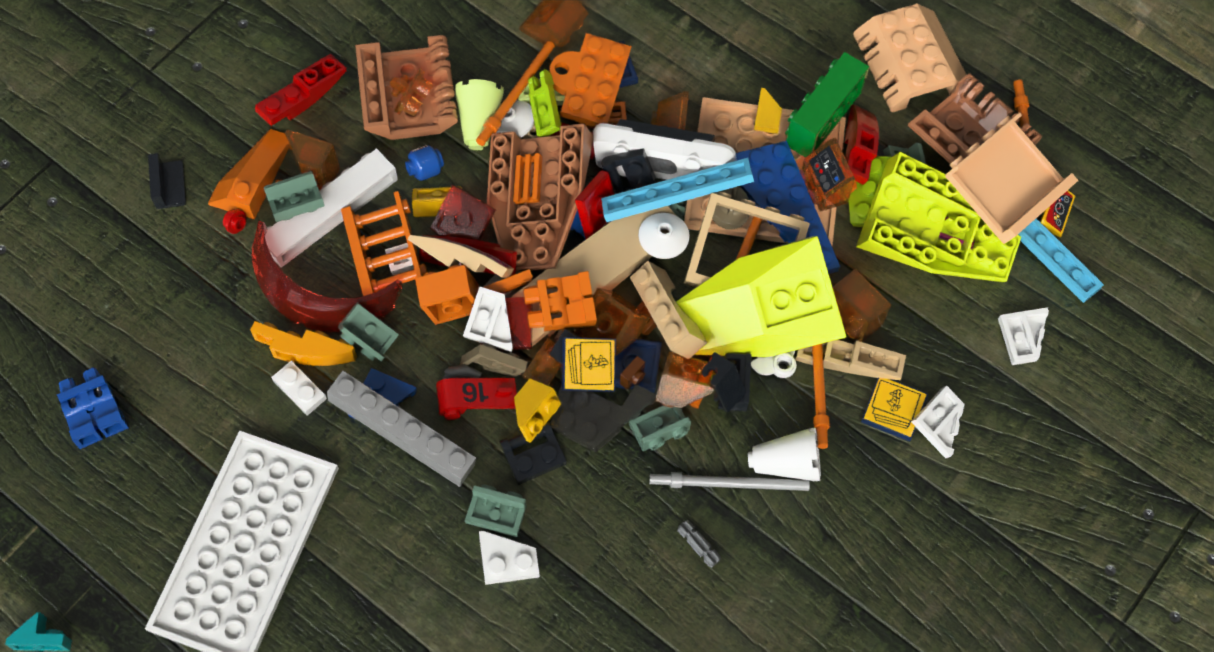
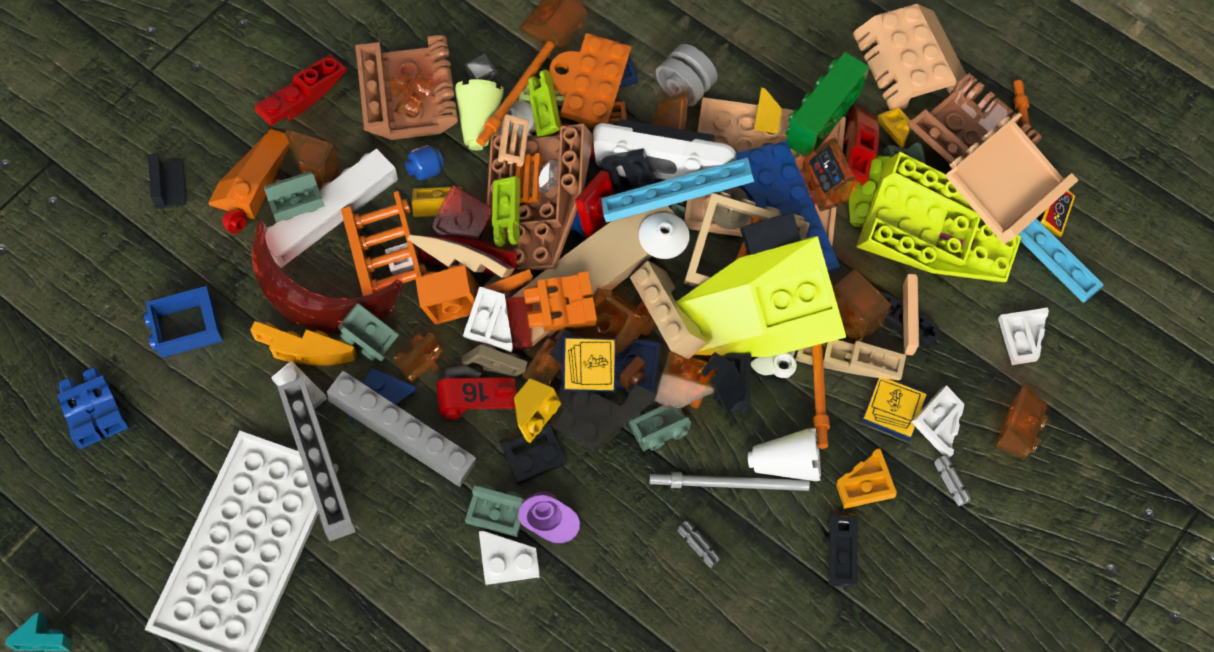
(176, 303): none -> blue window
(316, 459): none -> light grey brick
(421, 358): none -> clear orange hips
(480, 68): none -> tile
(506, 210): none -> lime hinge
(510, 158): none -> light nougat tile
(548, 176): none -> clear tile
(549, 517): none -> medium lavender piece
(687, 71): none -> light grey wheel
(770, 233): none -> black hinge
(842, 550): none -> black plate
(867, 482): none -> light orange wing
(896, 125): none -> yellow tile
(910, 314): none -> light nougat tile
(925, 323): none -> black beam
(952, 480): none -> light grey axle
(1022, 424): none -> clear orange slope

